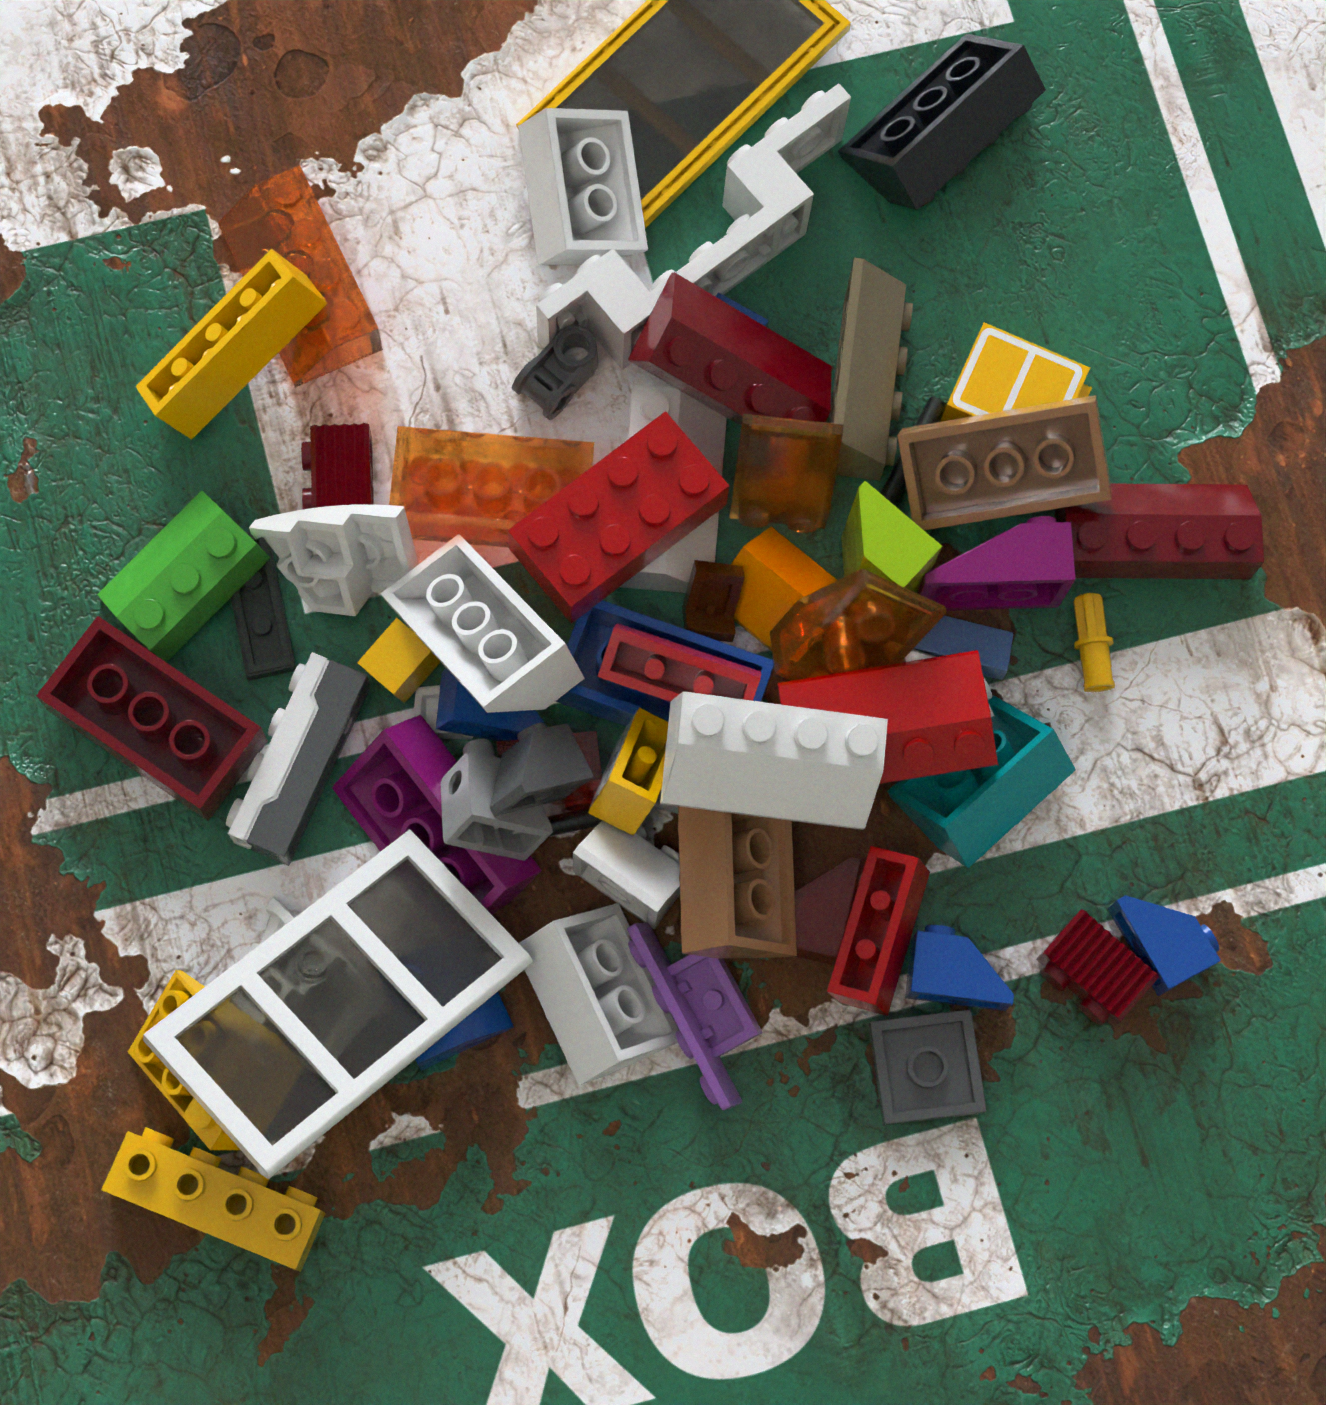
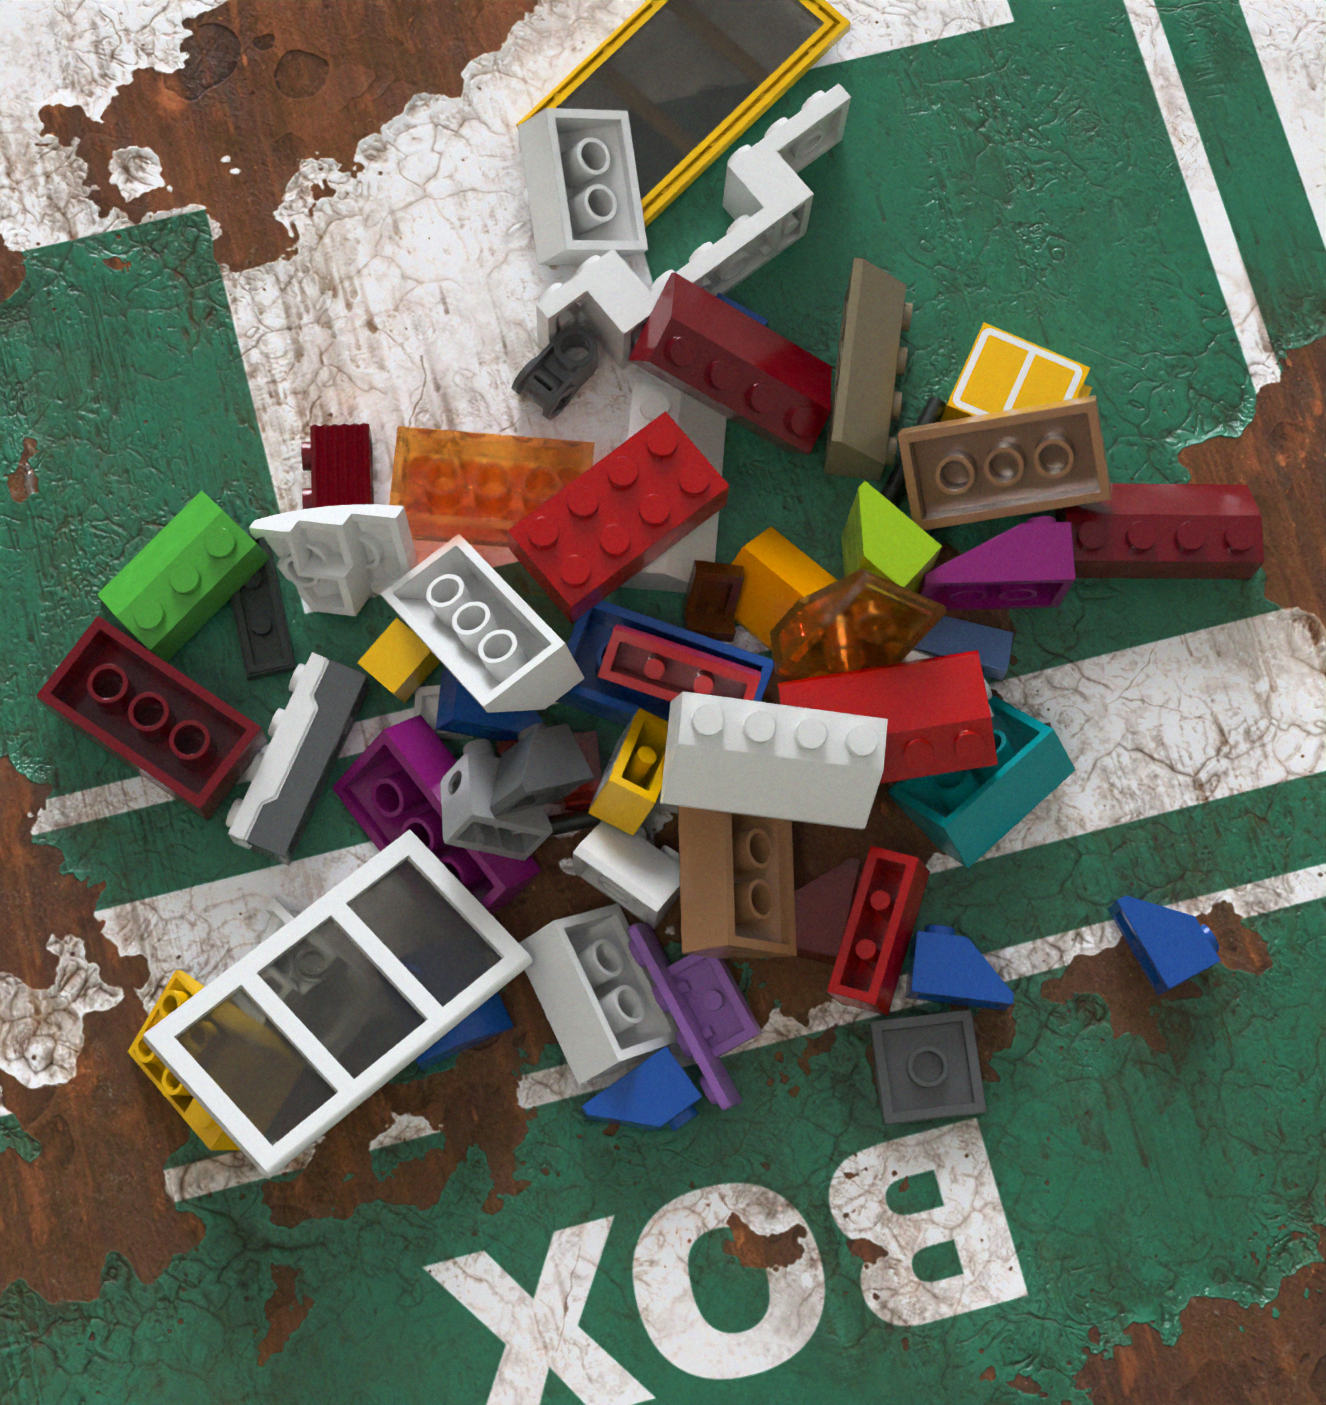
(214, 1200): yellow brick -> none
(229, 348): yellow brick -> none
(288, 219): clear orange slope -> none
(648, 1096): none -> blue slope
(785, 472): clear orange slope -> none
(944, 119): black slope -> none
(1093, 643): yellow axle -> none
(1096, 969): dark red brick -> none

